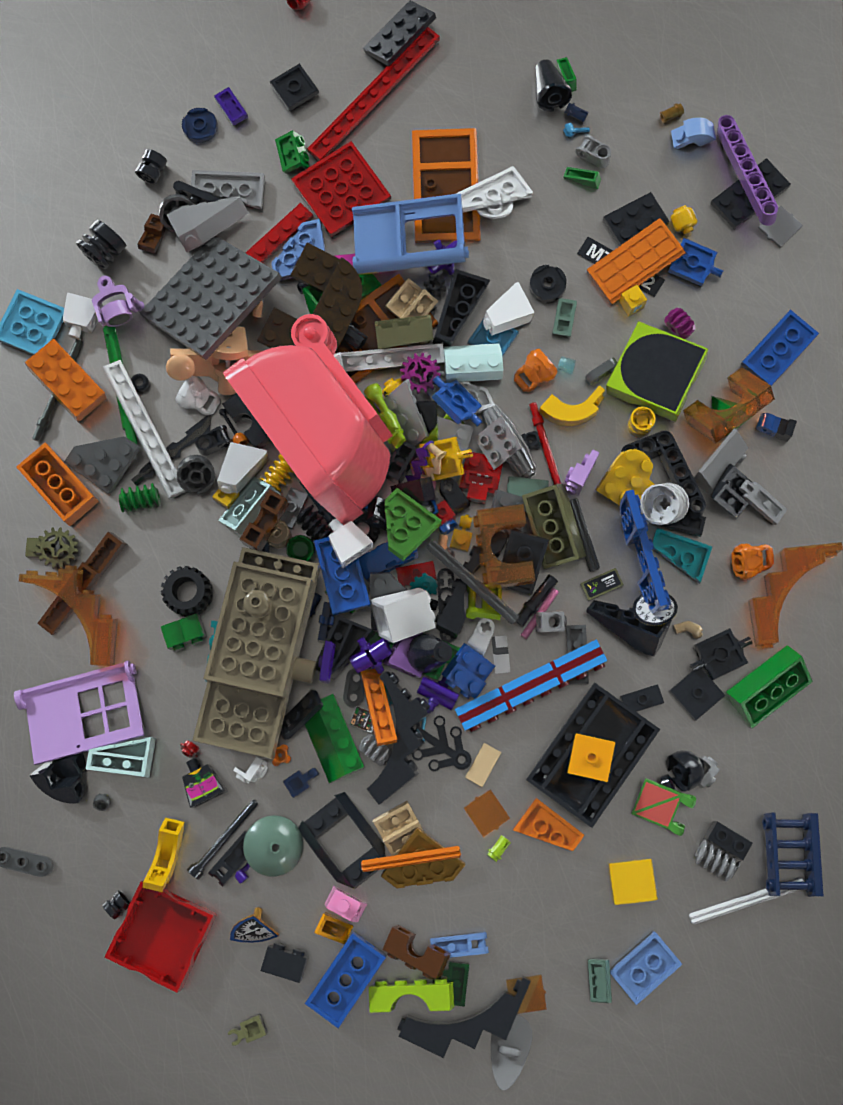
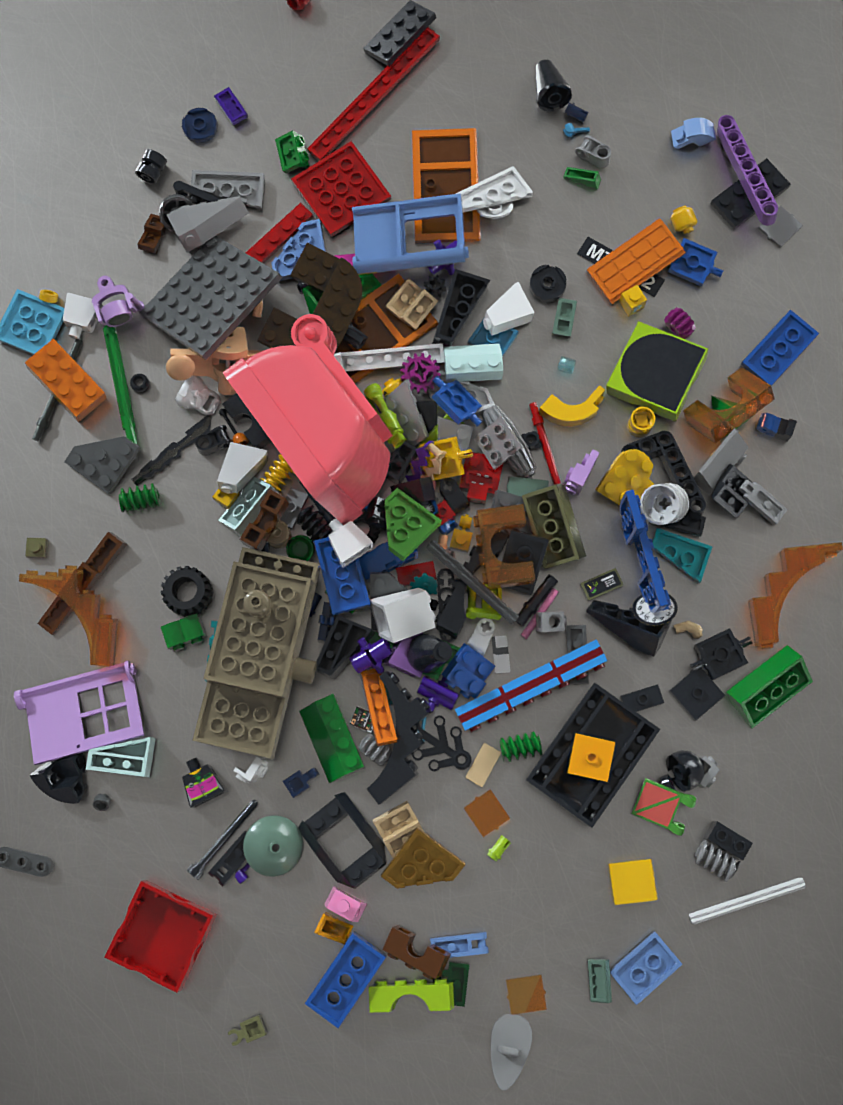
(48, 296): none -> yellow tile
(49, 547): olive gear -> none
(57, 484): orange brick -> none
(99, 246): black wheel -> none
(116, 905): black wheel -> none
(143, 428): white tile -> none
(166, 855): yellow arch -> none
(189, 749): red plate -> none
(195, 474): dark grey cylinder -> none
(252, 929): shield -> none
(284, 758): orange plate -> none
(284, 962): black brick -> none
(294, 87): black plate -> none
(301, 714): black plate -> none
(326, 662): dark purple plate -> none
(353, 687): dark grey plate -> none
(404, 331): olive wedge -> none
(410, 859): orange axle -> none
(494, 1019): black arch -> none
(520, 746): none -> green piece
(537, 370): orange piece -> none
(548, 826): orange wing -> none
(566, 71): green piece -> none
(591, 557): dark grey axle -> none
(601, 371): dark grey beam -> none
(634, 217): black plate -> none
(675, 111): pearl gold pin -> none
(748, 560): orange piece -> none
(809, 844): dark blue fence -> none

